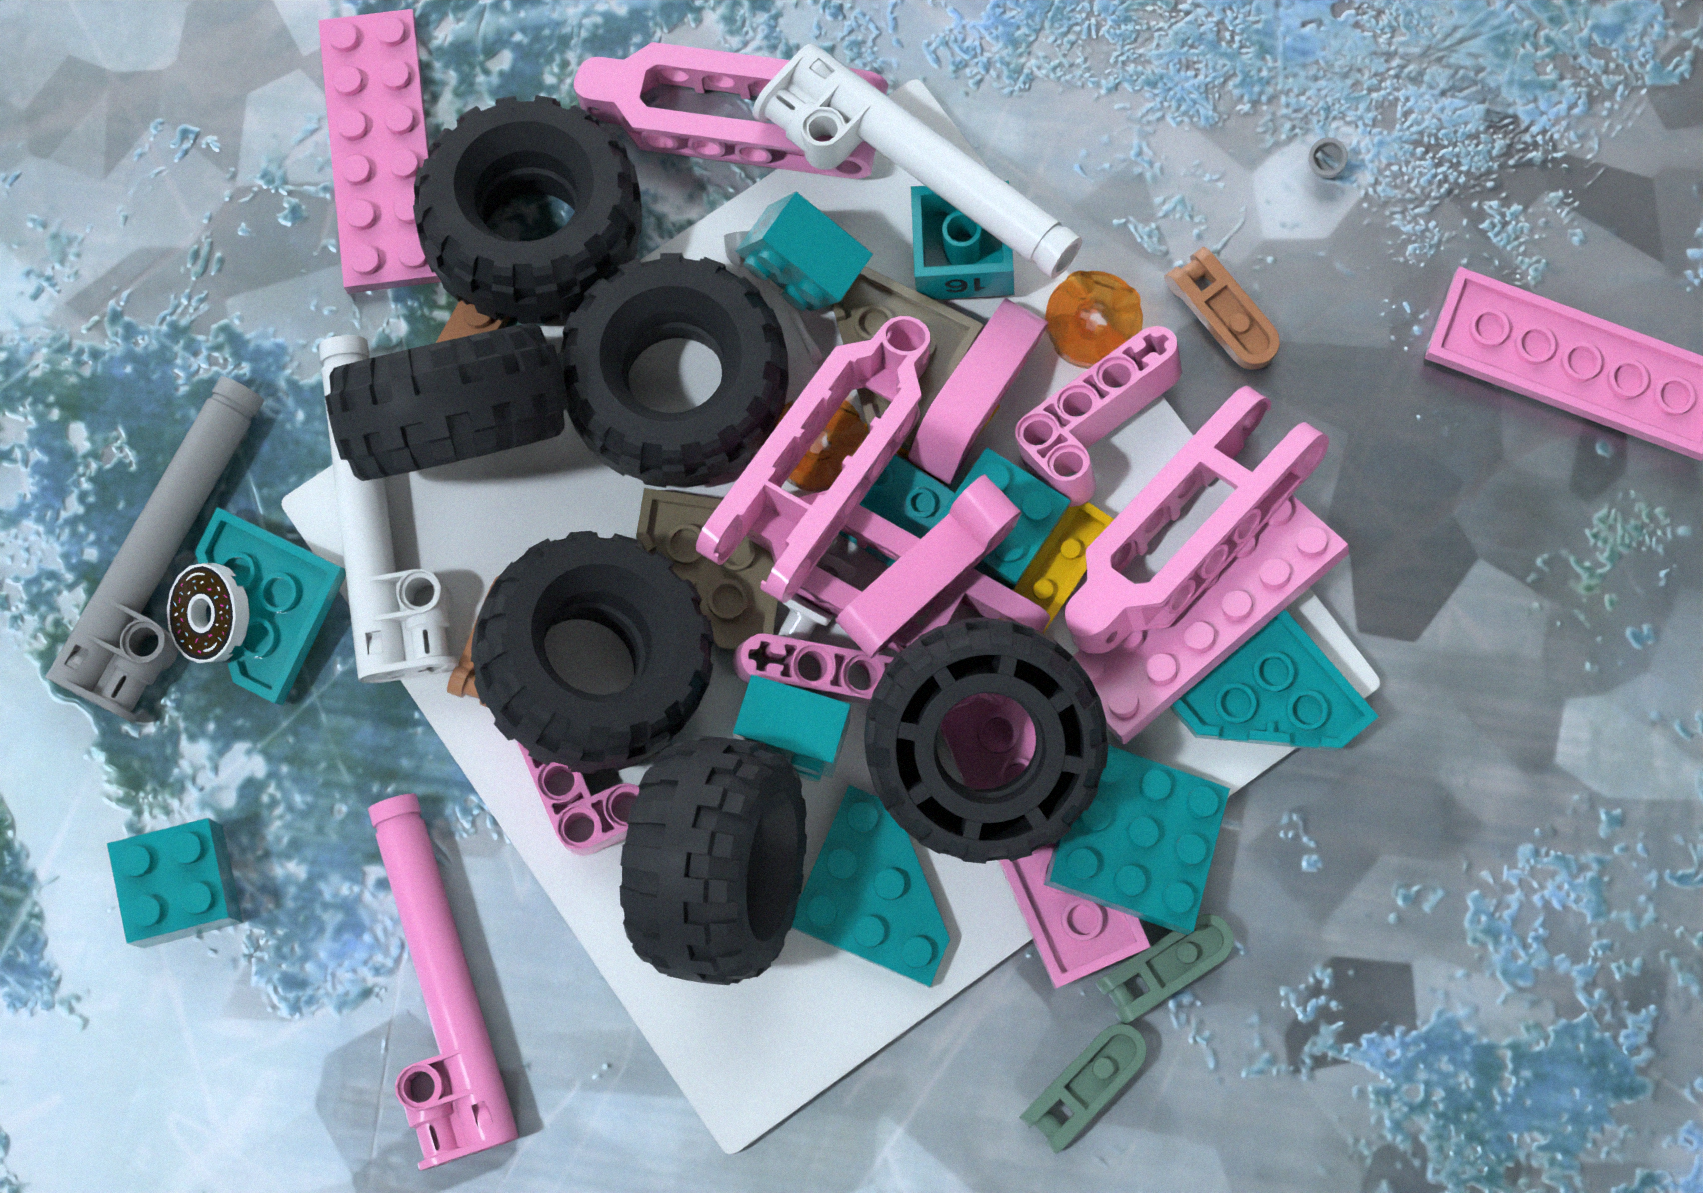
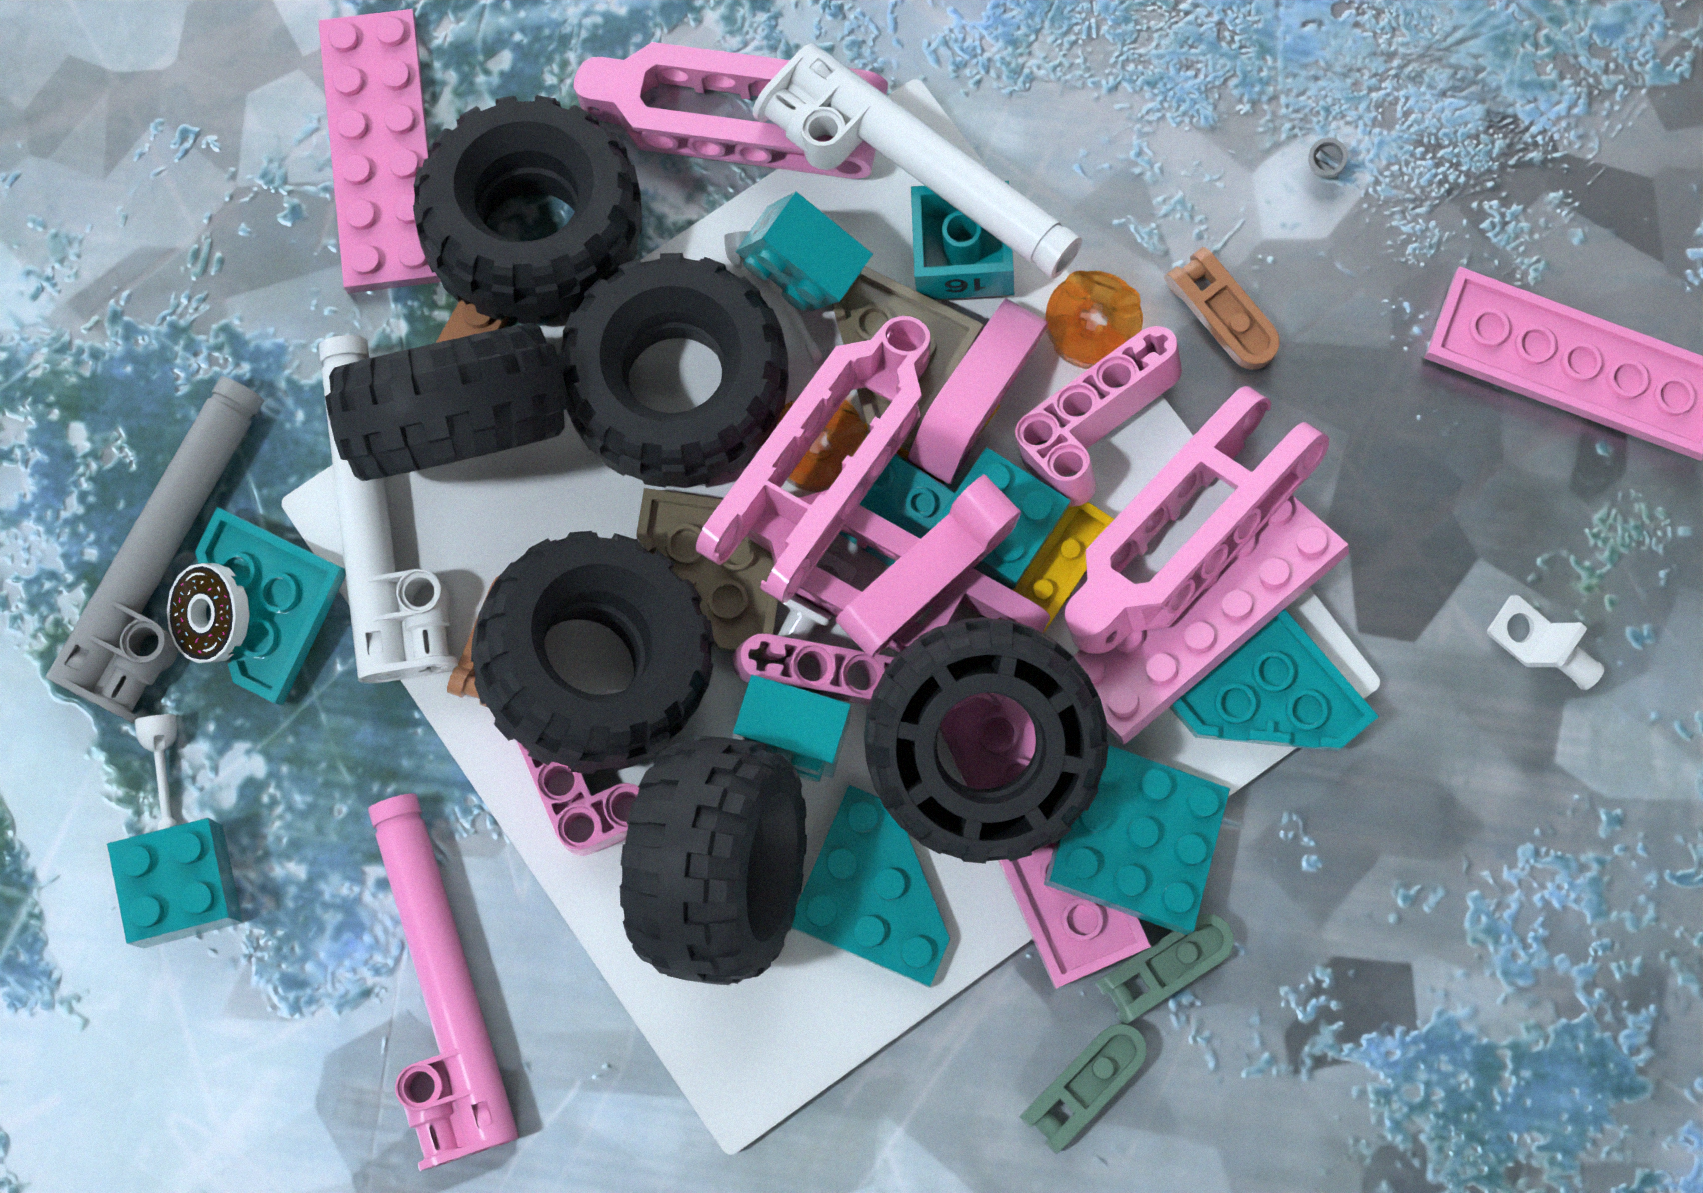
(157, 735): none -> white hinge
(1547, 643): none -> white bracket

